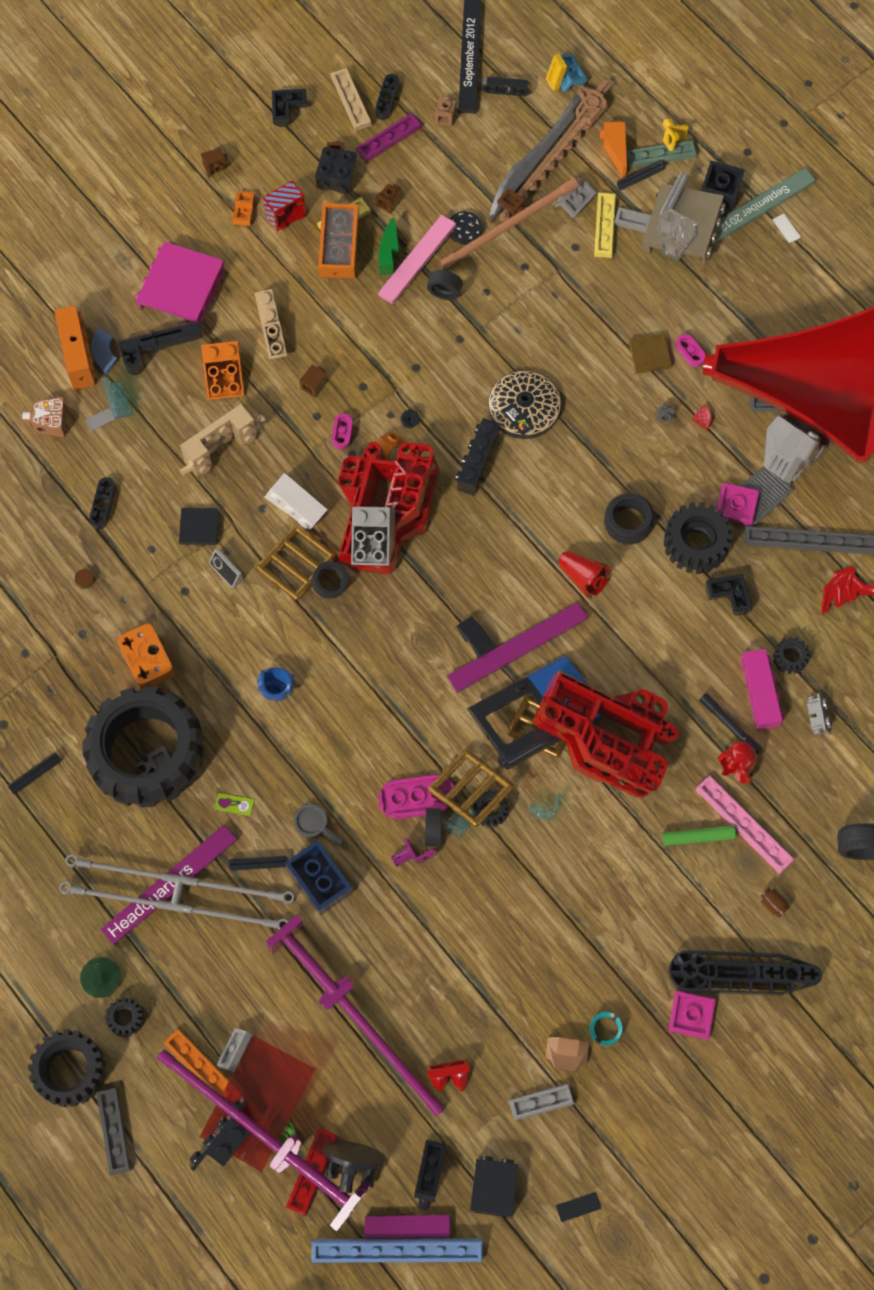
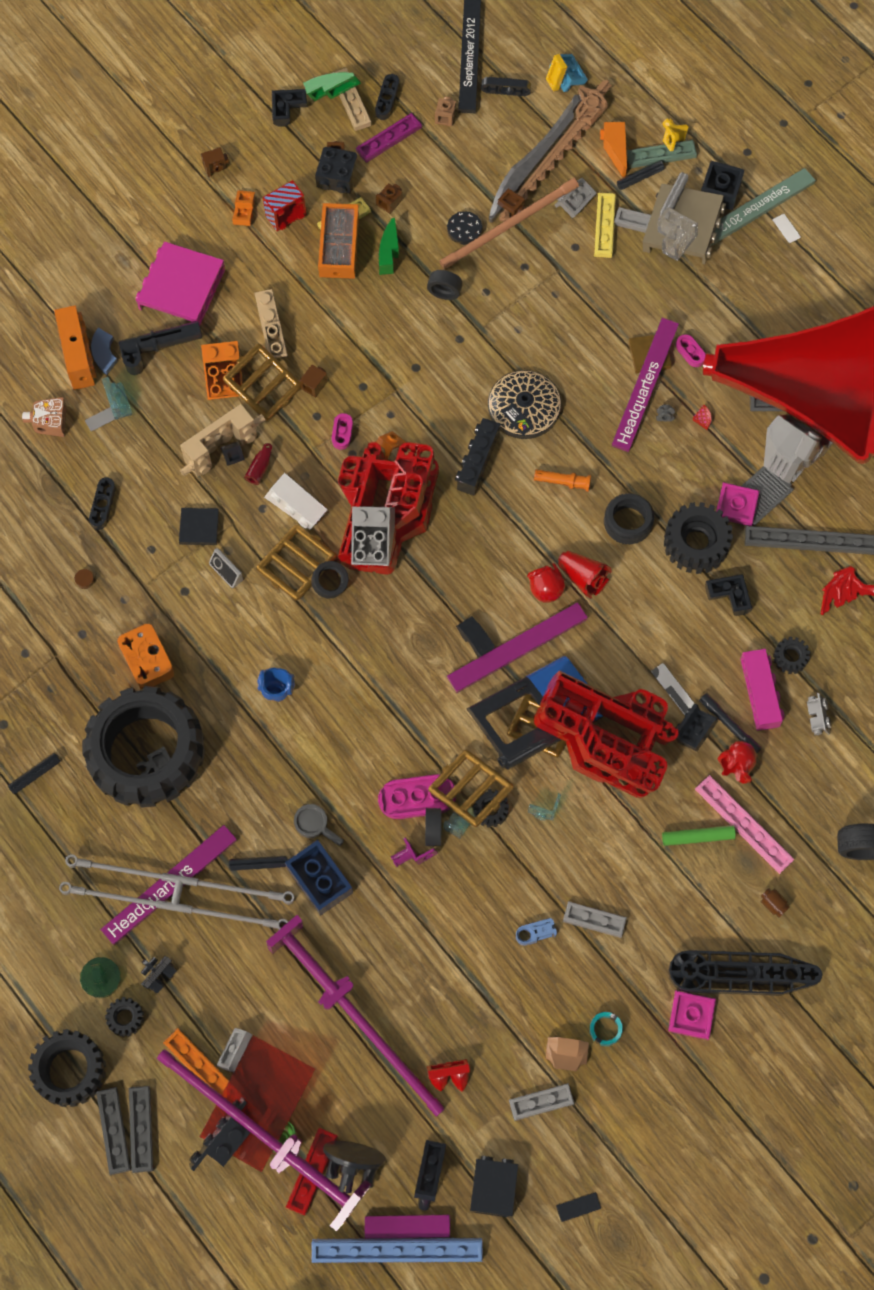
(141, 1129): none -> dark grey tile
(164, 966): none -> black hips
(232, 453): none -> black tile
(234, 804): lime sticker -> none
(253, 403): none -> pearl gold bar
(259, 465): none -> dark red piece
(330, 85): none -> green slope
(409, 418): black tile -> none
(417, 259): bright pink tile -> none
(537, 930): none -> medium blue piece
(546, 583): none -> red hair
(572, 480): none -> orange pin
(594, 919): none -> light grey tile
(645, 385): none -> magenta tile
(673, 688): none -> white sticker
(695, 727): none -> black bracket

